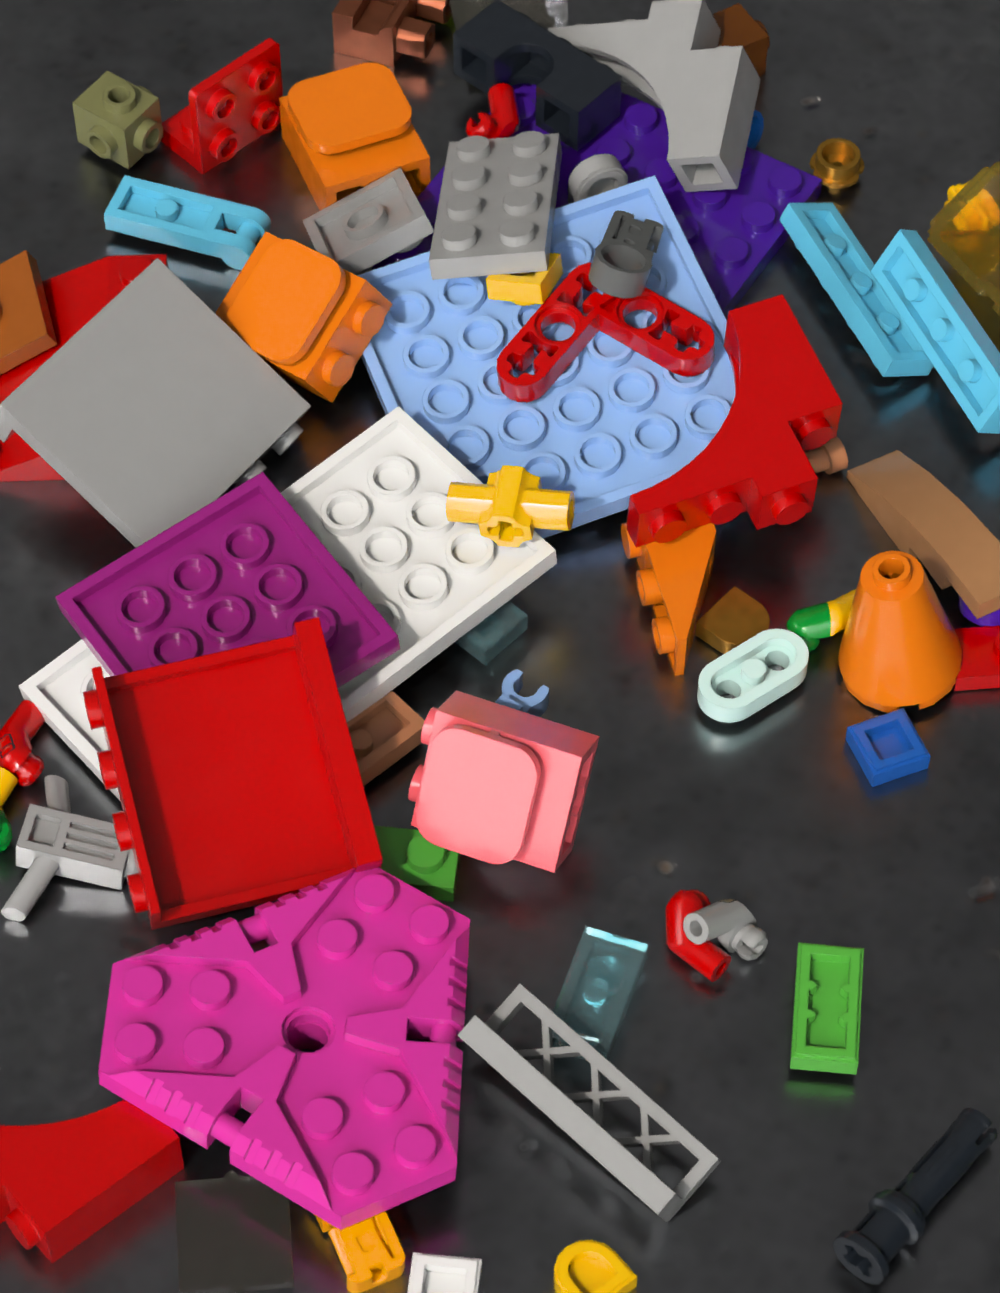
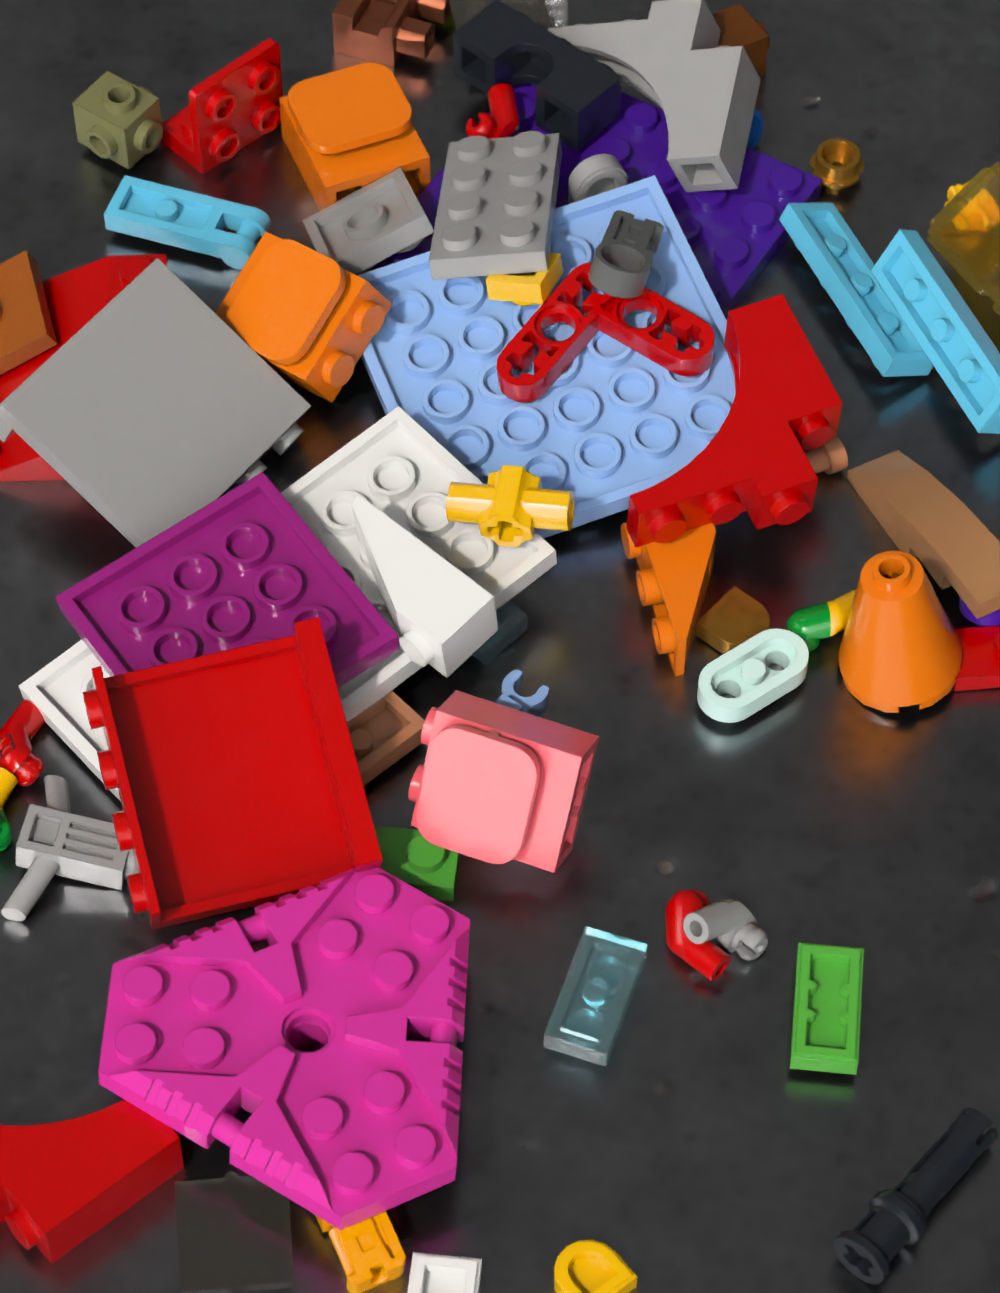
(431, 602): none -> white slope
(575, 1122): light grey fence -> none
(887, 747): blue tile -> none

